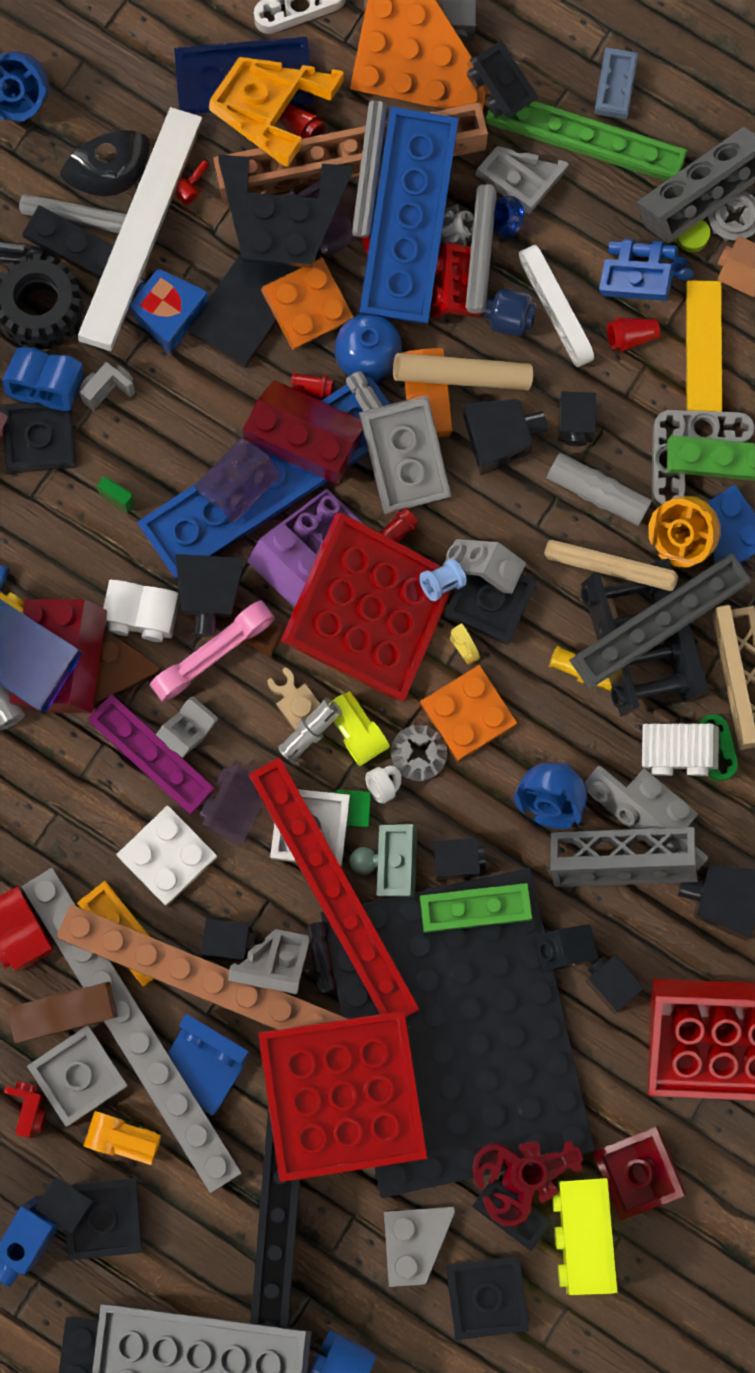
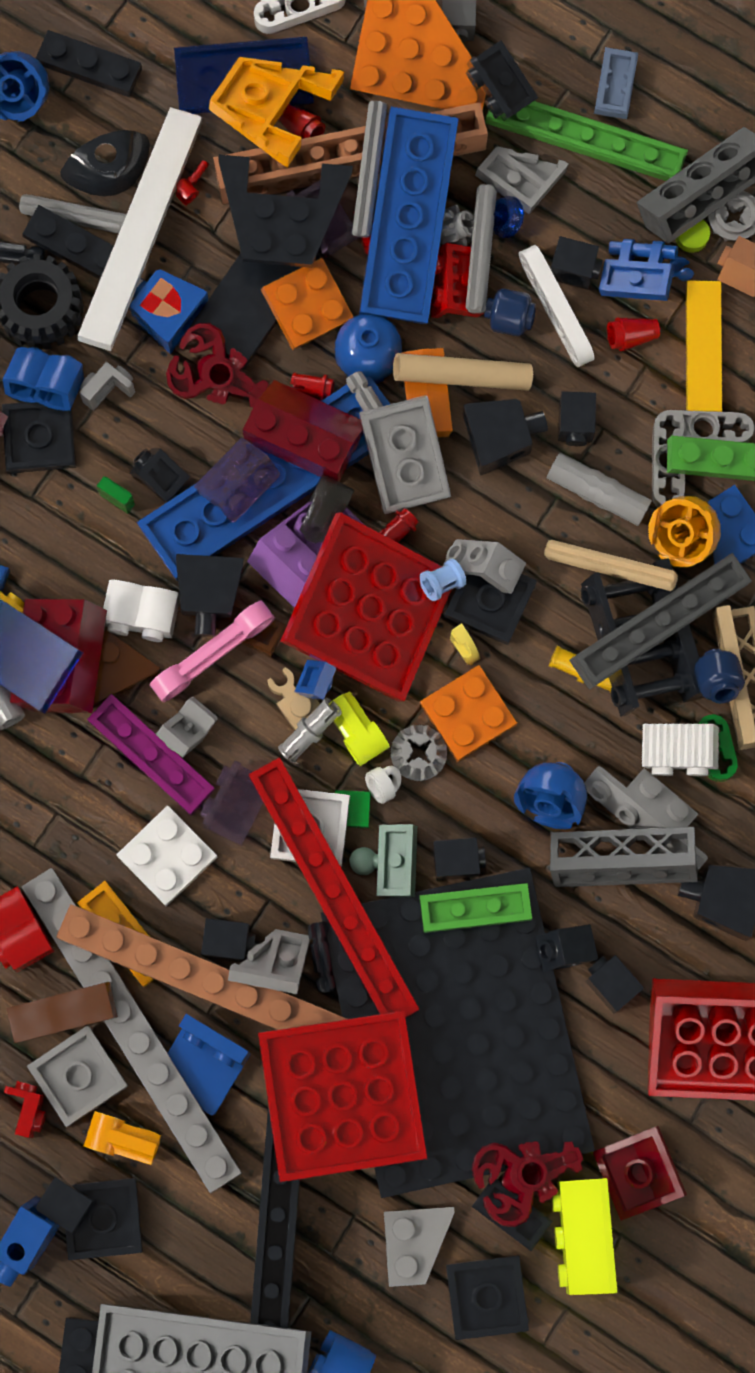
(89, 63): none -> black plate
(159, 473): none -> black bracket
(214, 369): none -> dark red animal
(315, 679): none -> blue plate
(327, 499): none -> clear smoke piece
(575, 262): none -> black brick
(719, 676): none -> dark blue head

